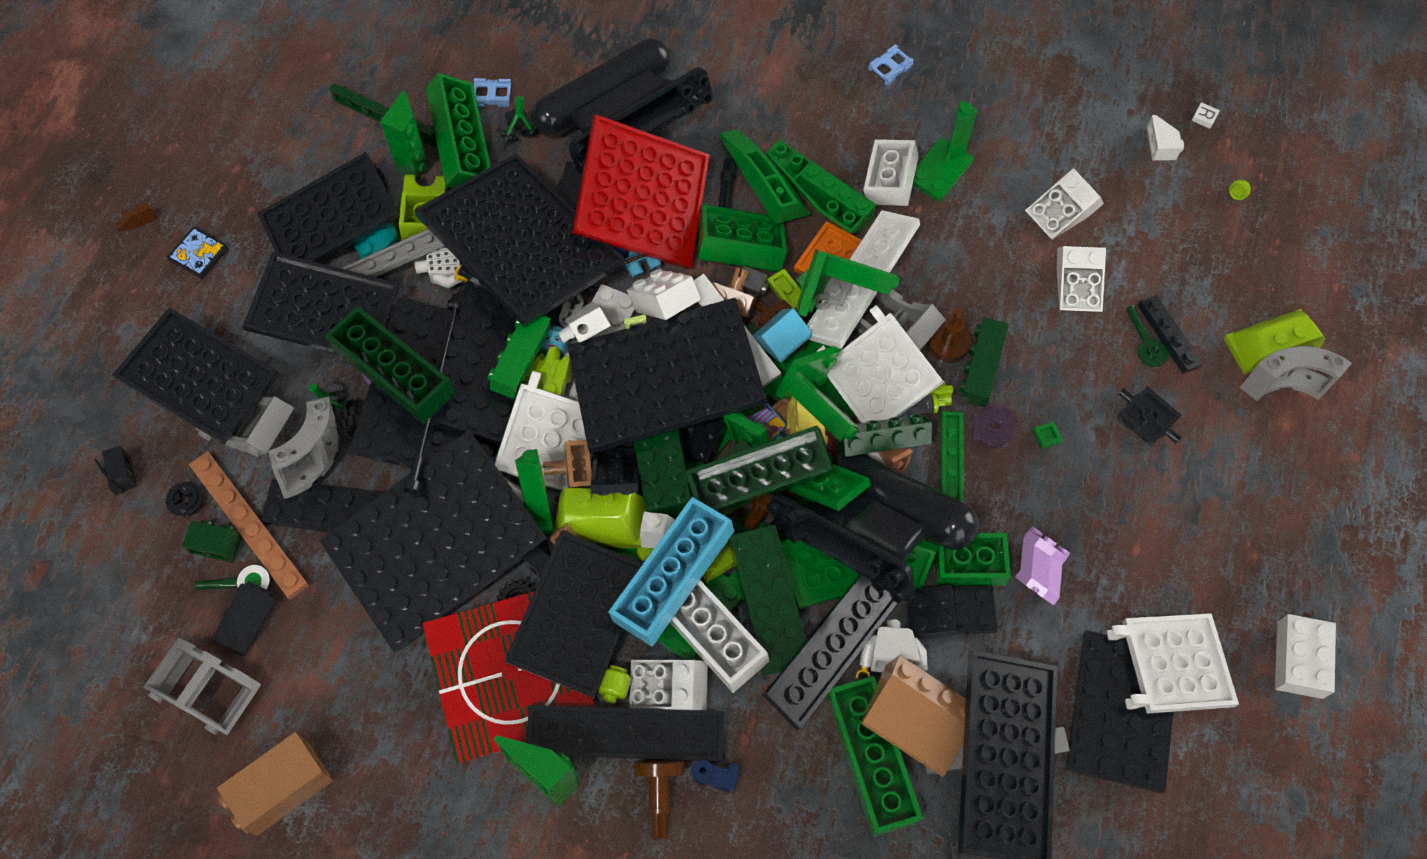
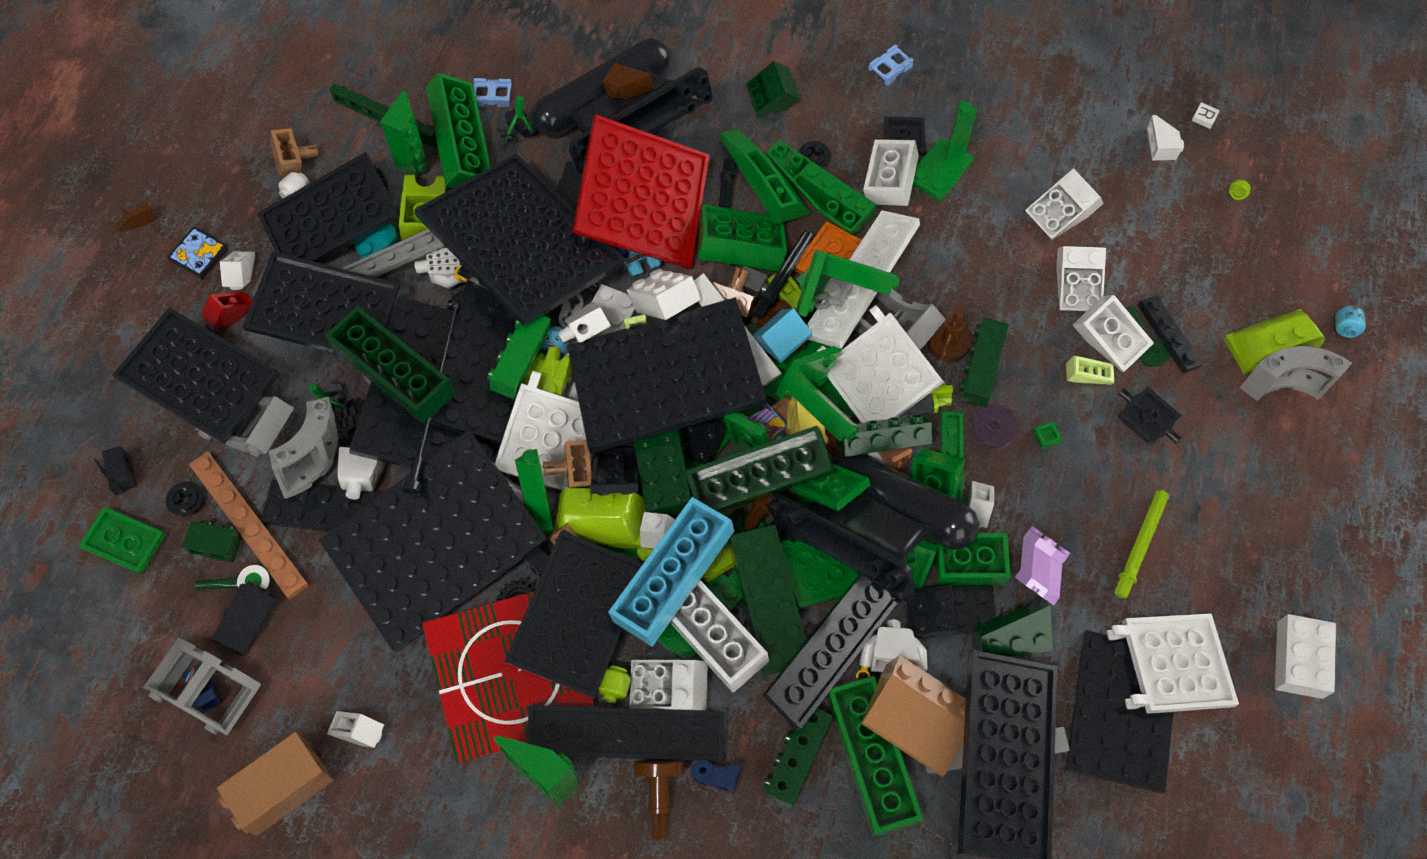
(122, 540): none -> green plate
(208, 693): none -> dark blue leg
(226, 308): none -> red slope
(237, 269): none -> white slope
(287, 153): none -> medium nougat brick
(292, 183): none -> white head
(356, 729): none -> white slope
(357, 473): none -> white torso
(626, 82): none -> reddish brown slope
(767, 299): none -> black axle
(772, 89): none -> dark green slope
(797, 759): none -> dark green brick
(819, 150): none -> black gear
(906, 129): none -> black plate
(938, 471): none -> green slope
(981, 501): none -> white slope
(1017, 633): none -> dark green wedge
(1076, 373): none -> yellowish green slope
(1113, 332): none -> white slope
(1140, 547): none -> lime axle
(1350, 321): none -> medium azure head

